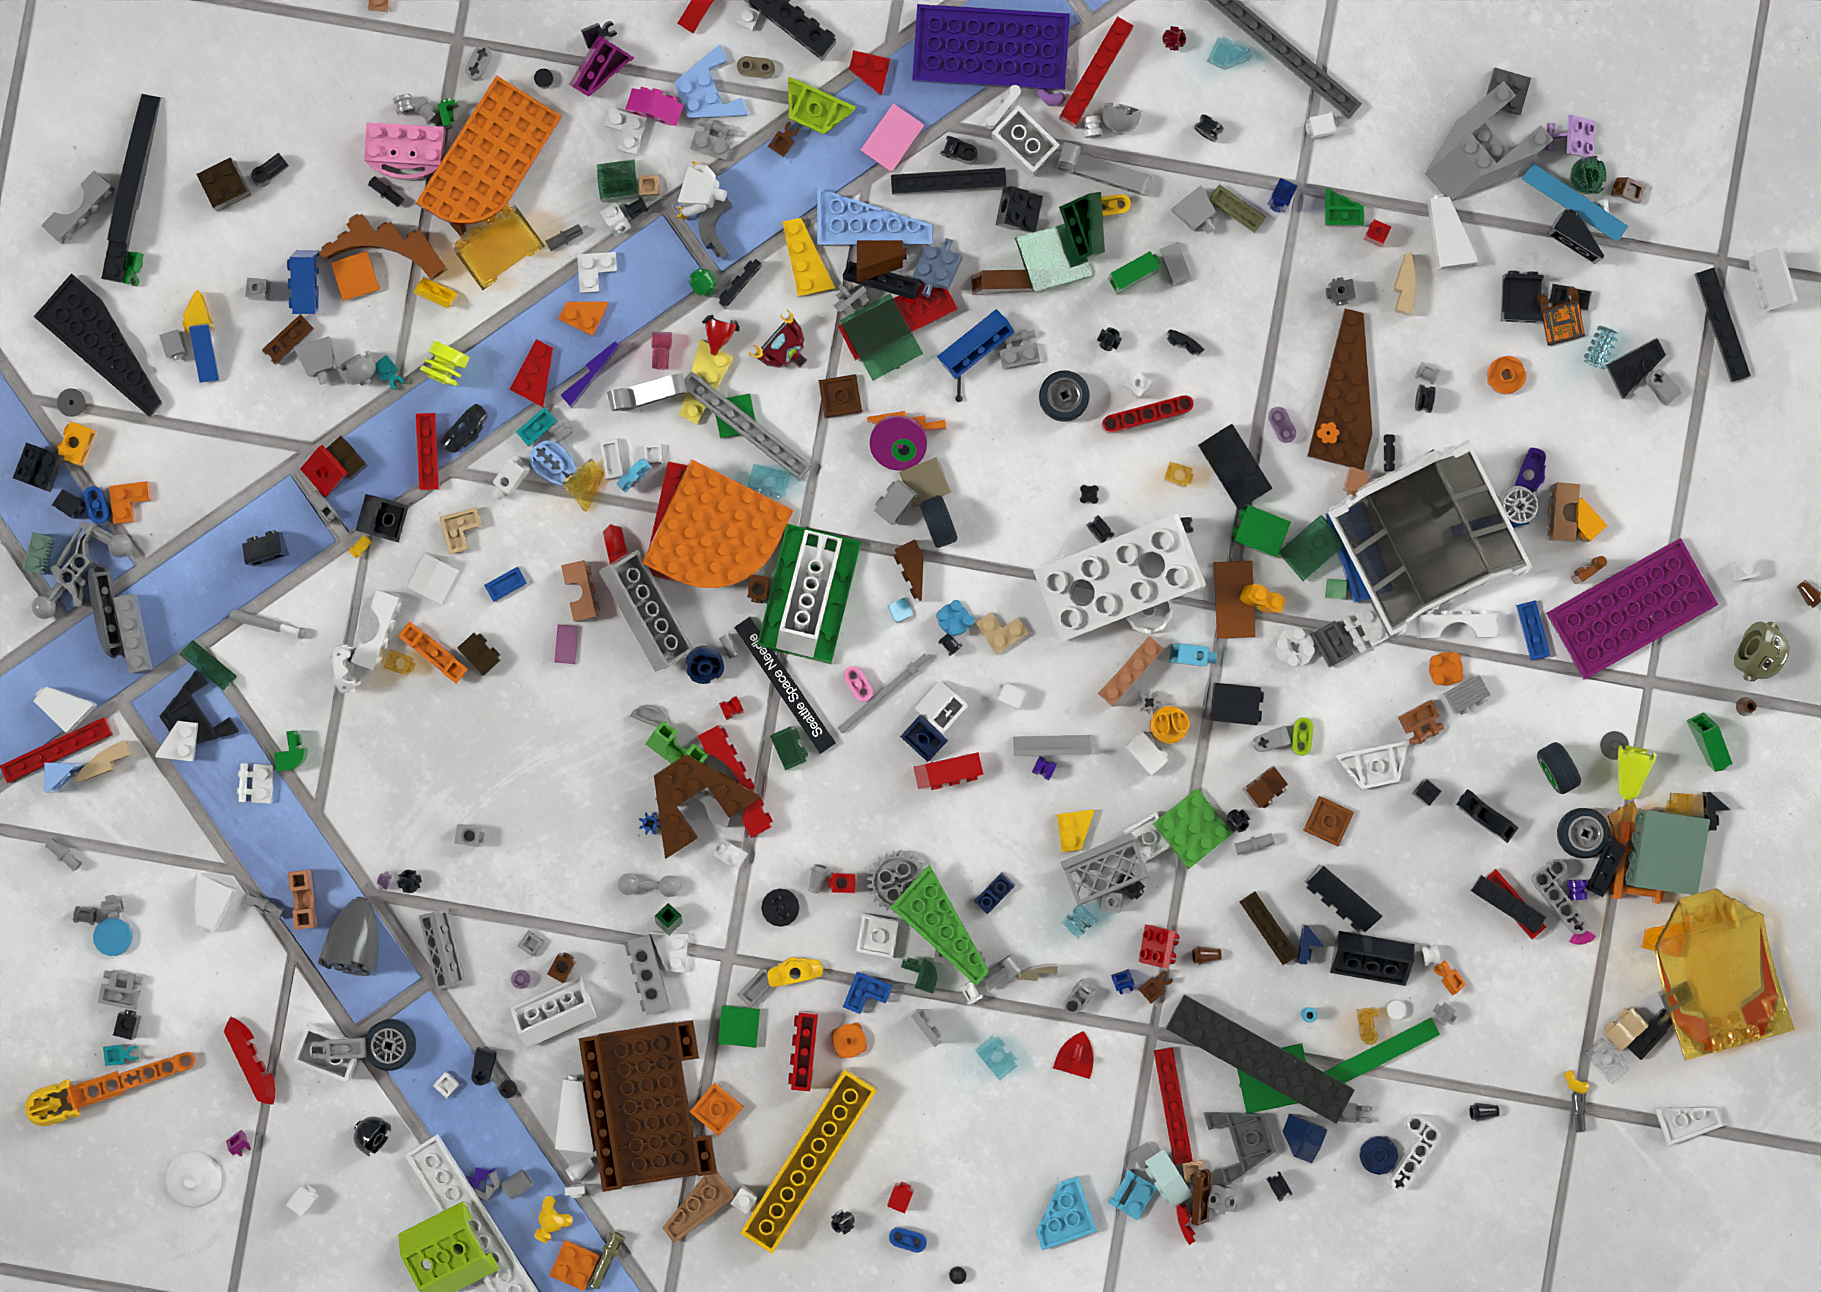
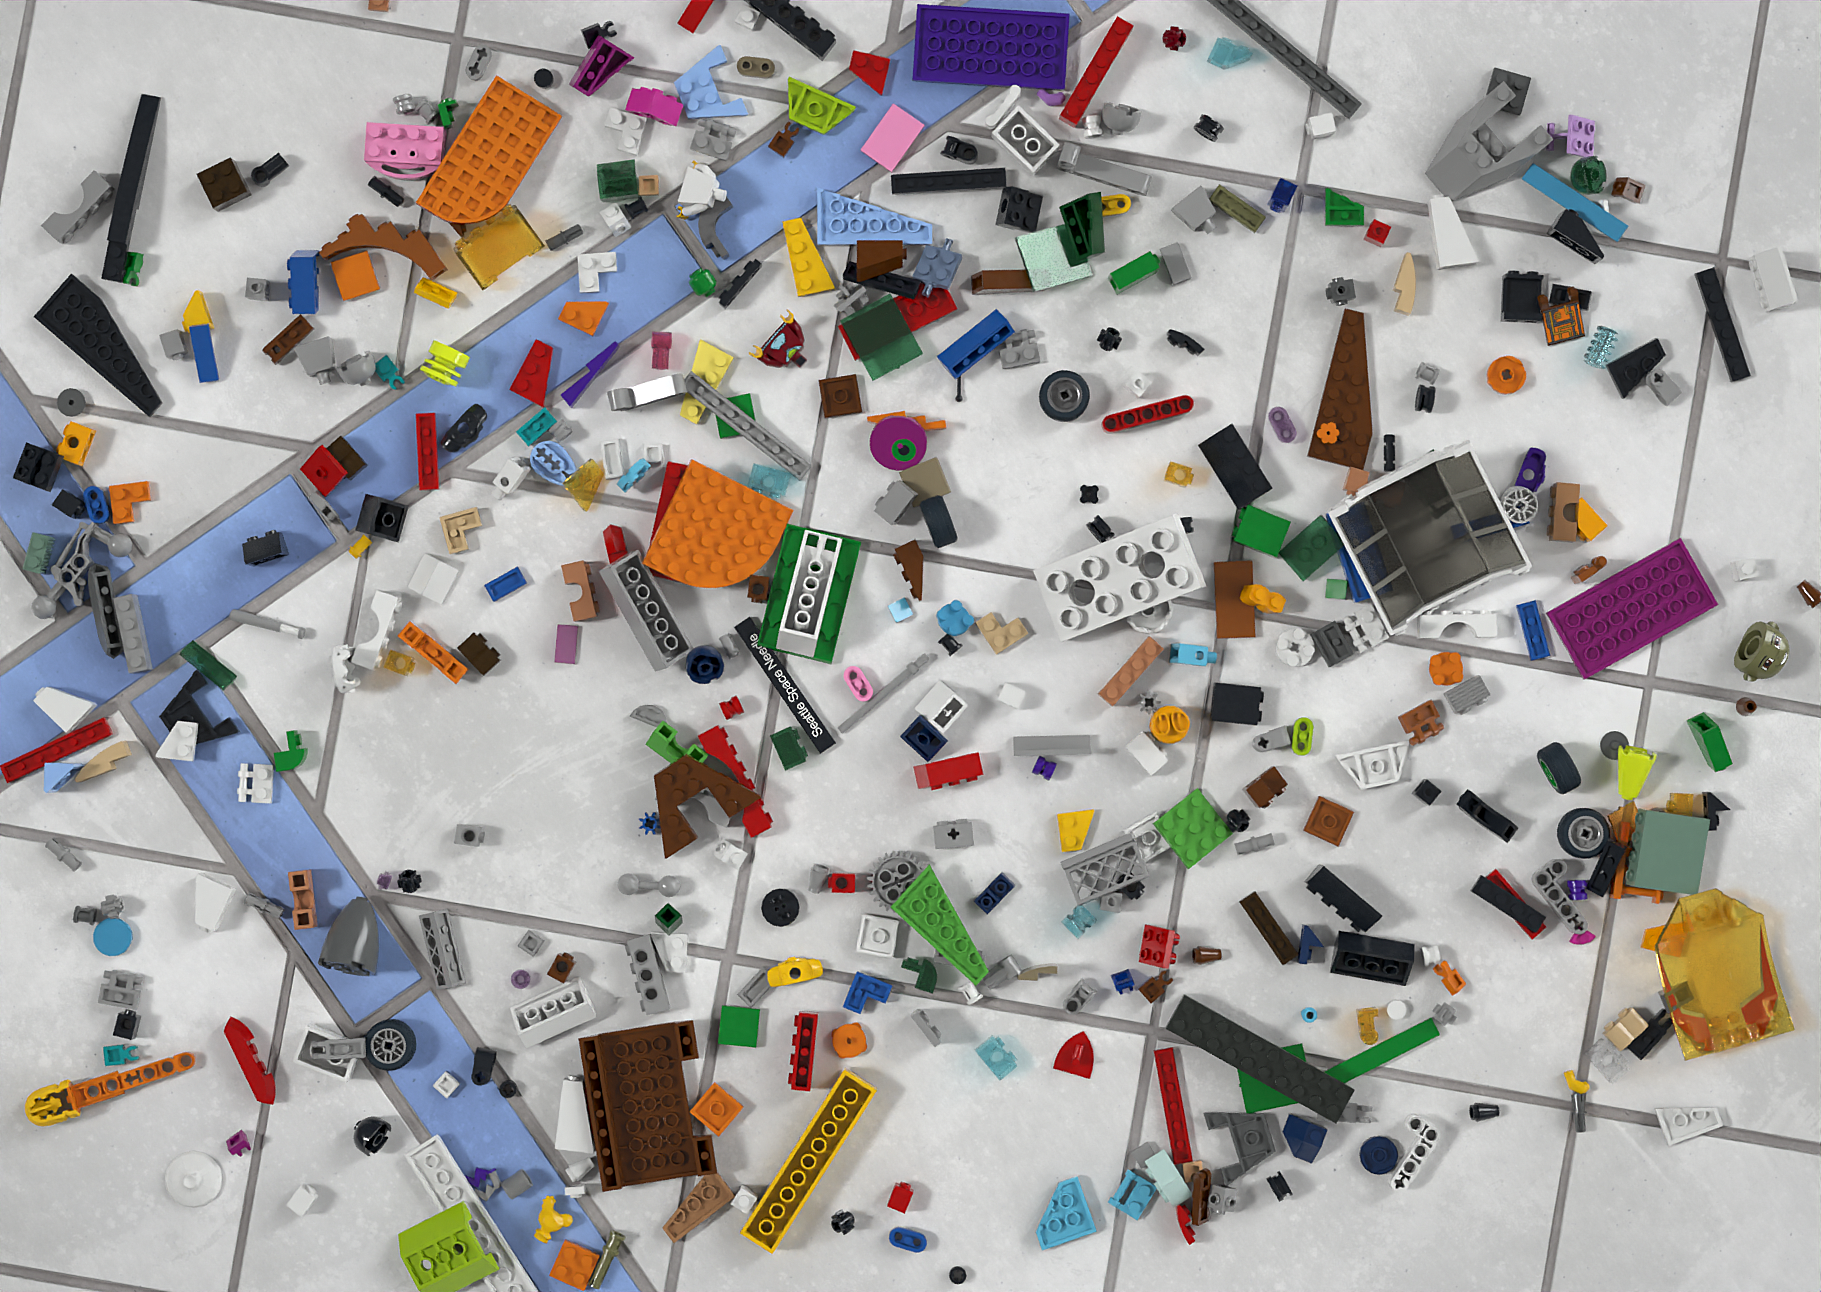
(719, 332): red hat -> none
(964, 838): none -> light grey brick

